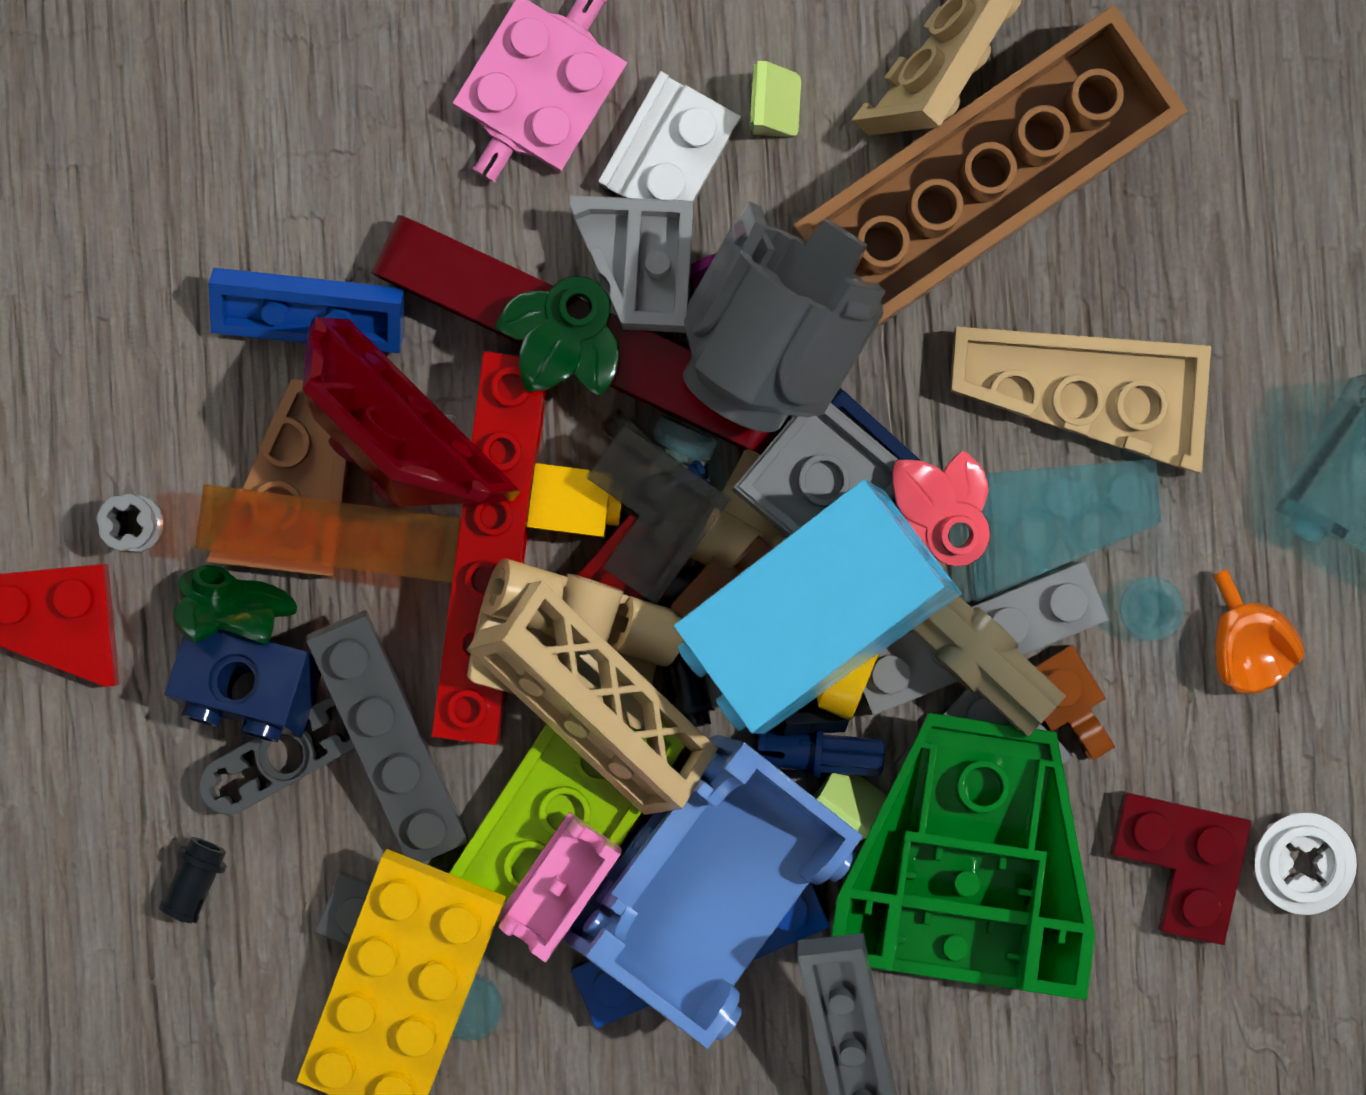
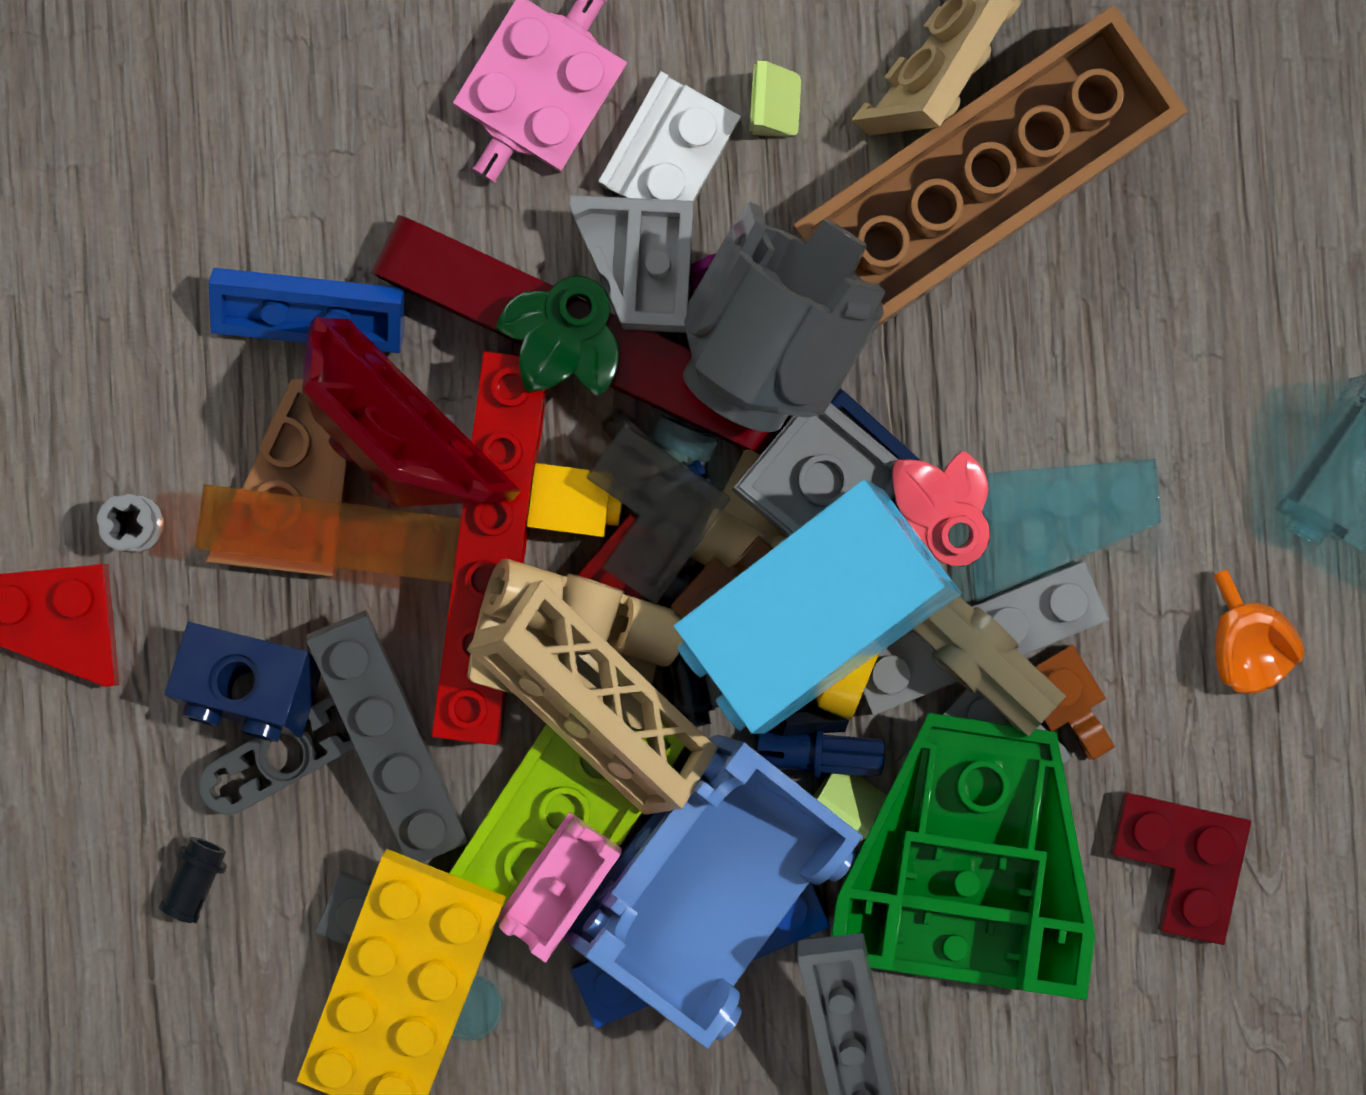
(217, 600): dark green plate -> none
(1105, 389): tan wing -> none
(1152, 608): clear light blue plate -> none
(1334, 863): white gear -> none

